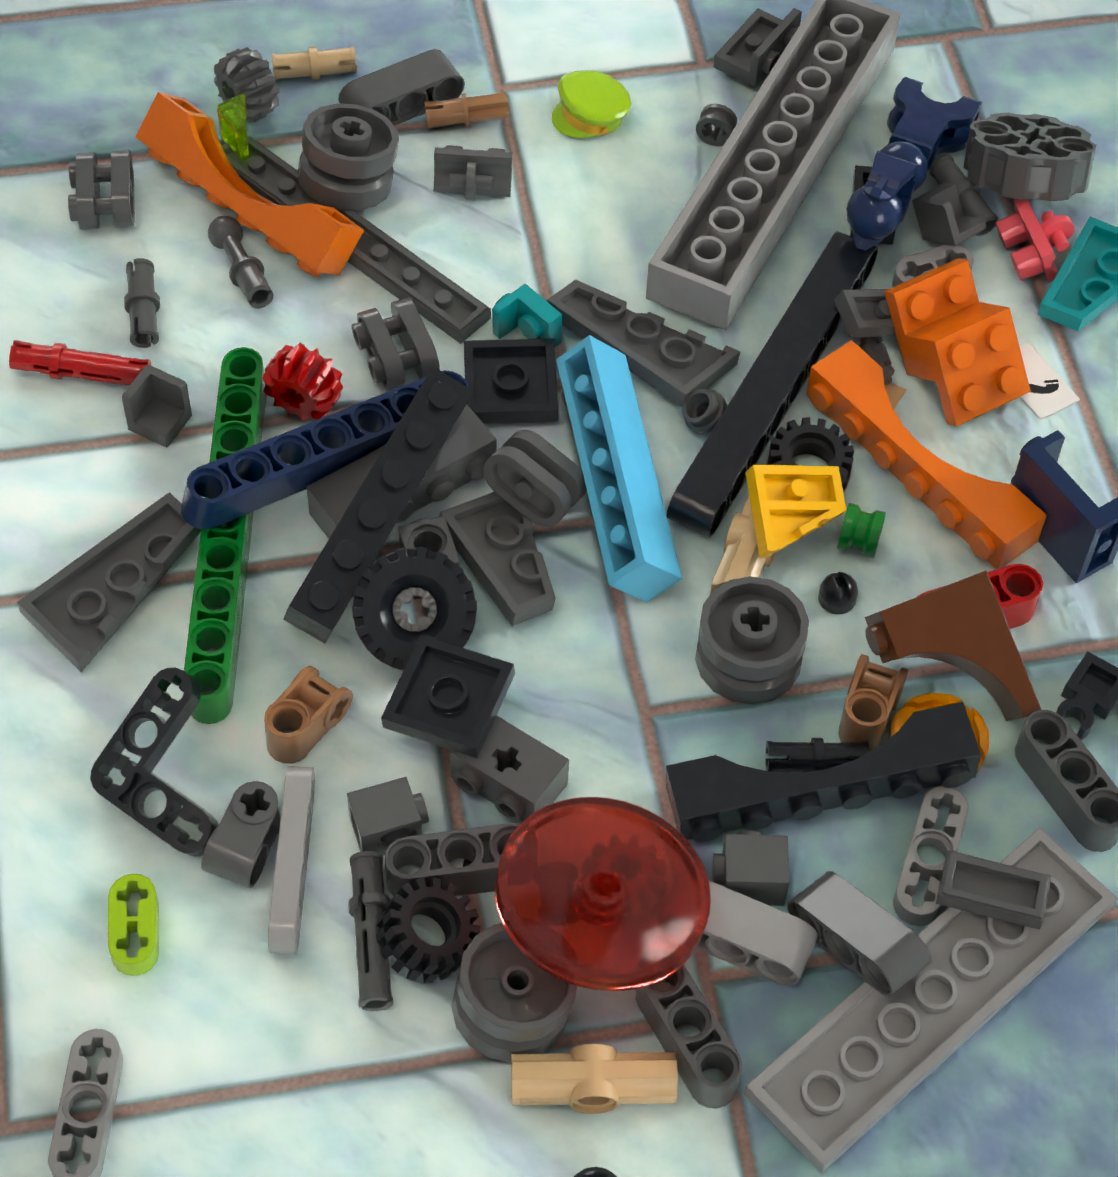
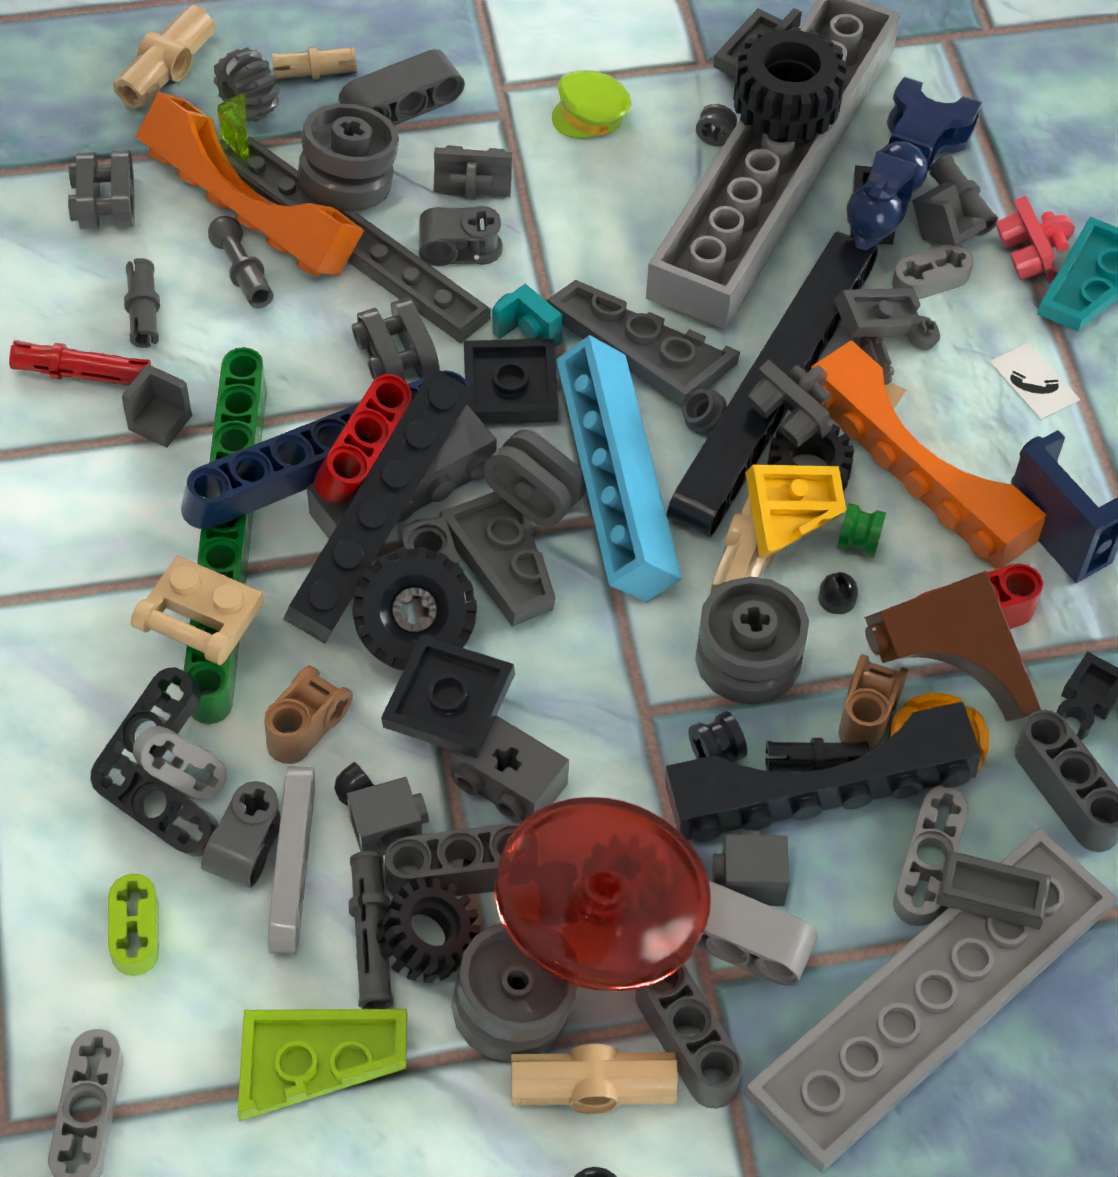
(104, 586): dark grey wing -> none
(164, 57): none -> tan piece
(185, 753): none -> light grey beam
(203, 598): none -> tan plate
(302, 382): red gear -> none
(314, 1053): none -> lime wing
(350, 452): none -> red beam
(350, 780): none -> black hinge
(455, 236): none -> dark grey piece
(466, 110): medium nougat axle -> none
(718, 738): none -> black wheel
(789, 84): none -> black tyre
(806, 413): none -> dark grey hips
(861, 933): beam -> none
(957, 341): orange bracket -> none
(1029, 156): dark grey connector -> none

